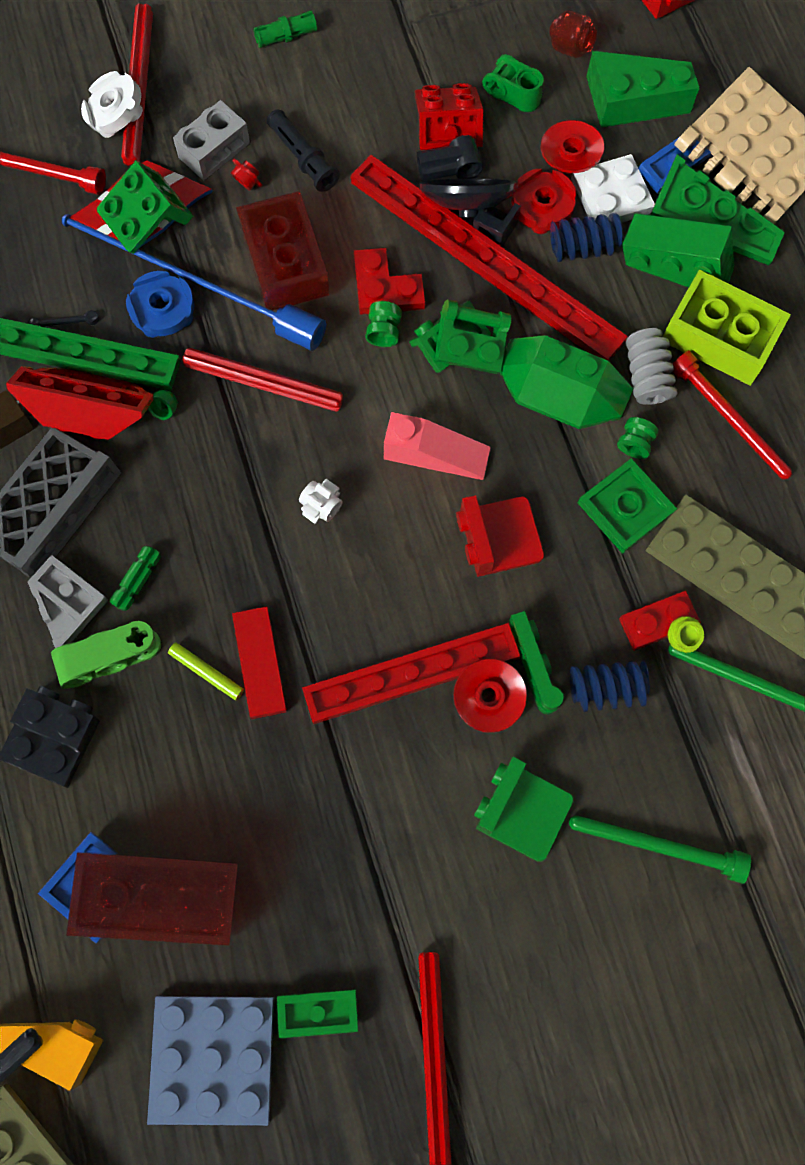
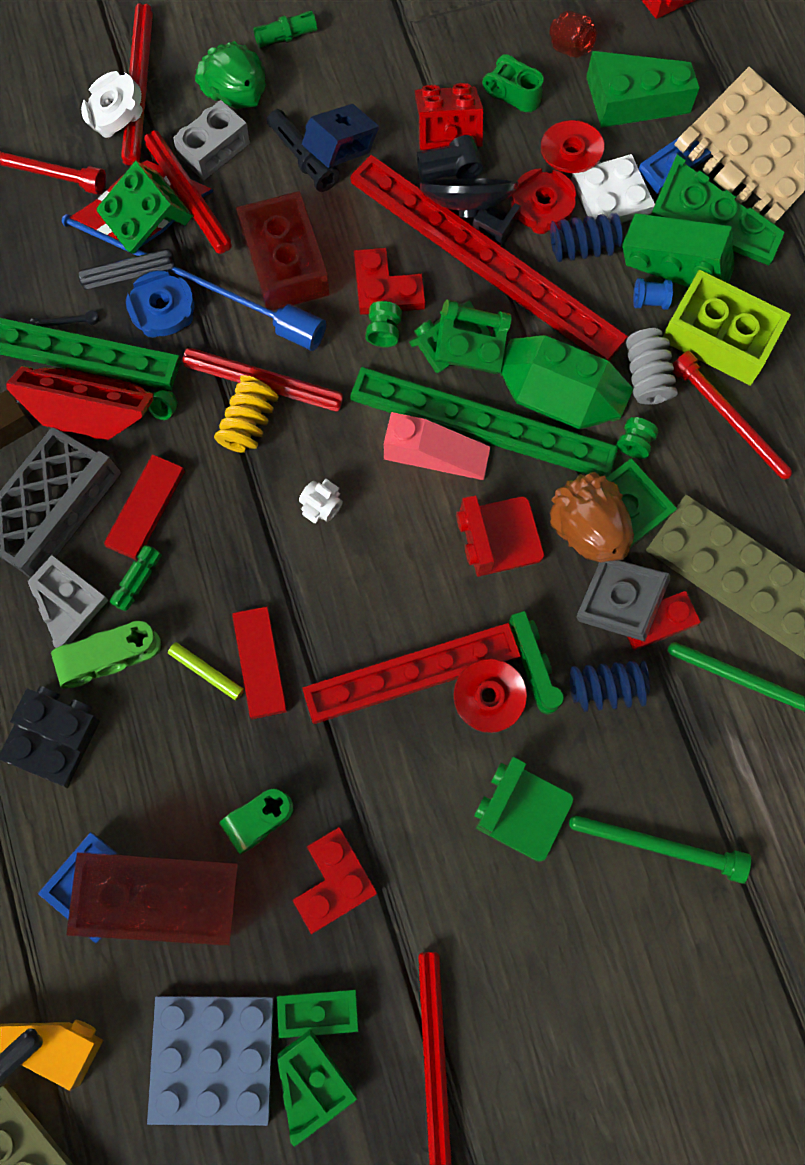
(126, 269): none -> black axle
(144, 507): none -> red tile
(188, 192): none -> red axle
(224, 75): none -> green piece
(244, 415): none -> yellow piece
(246, 174): red plate -> none
(252, 824): none -> green piece
(311, 1087): none -> green wing
(339, 135): none -> dark blue brick
(344, 884): none -> red plate
(484, 423): none -> green tile
(593, 518): none -> dark orange piece
(623, 598): none -> dark grey tile
(653, 293): none -> blue bush
(685, 634): lime plate -> none

